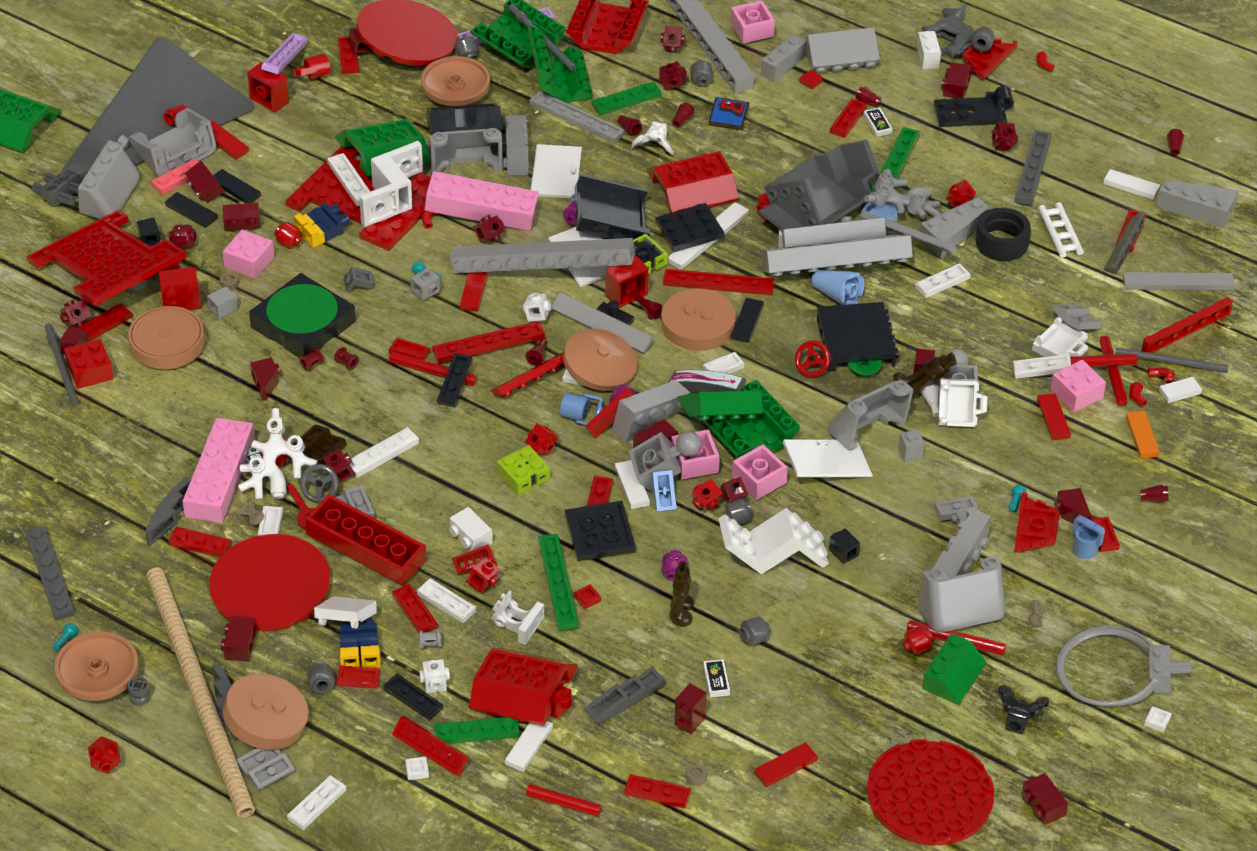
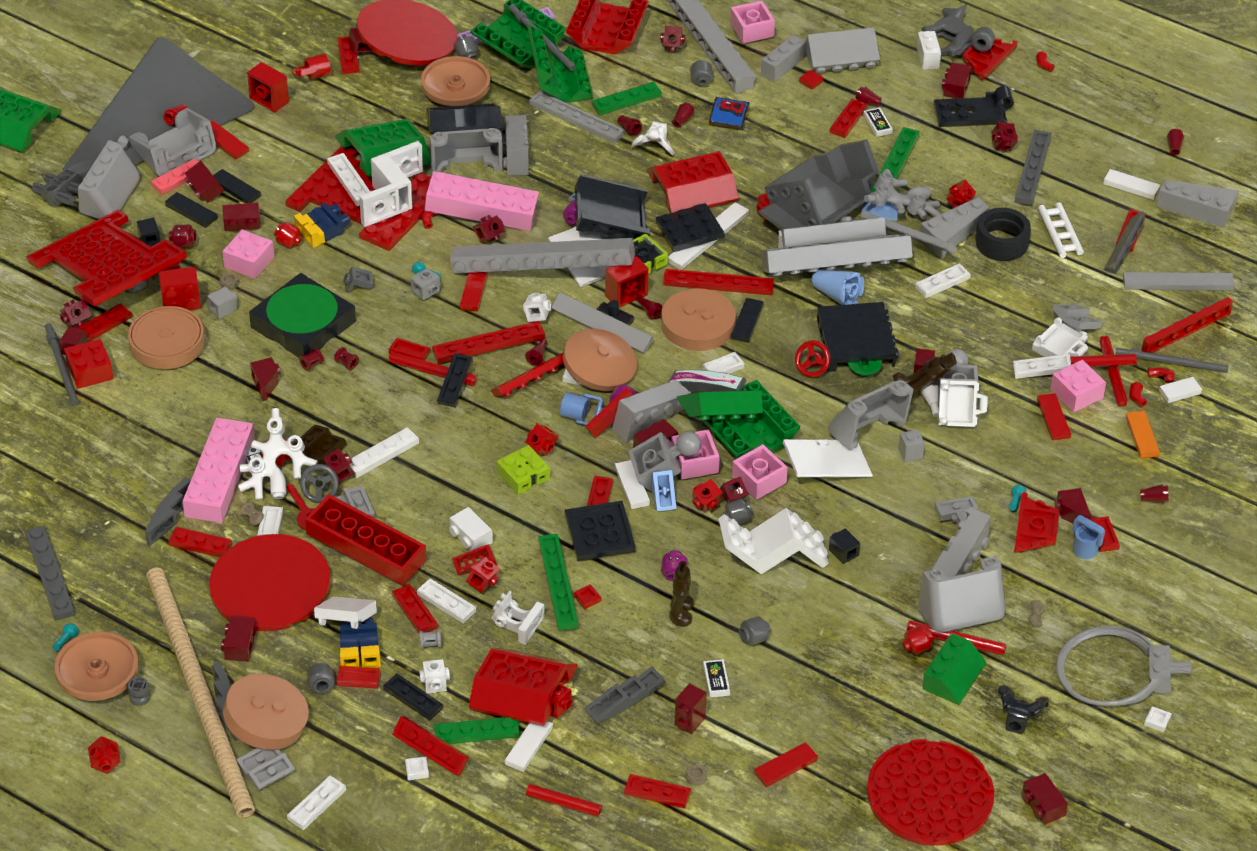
(285, 53): lavender tile -> none
(556, 170): white container -> none
(672, 75): dark red brick -> none

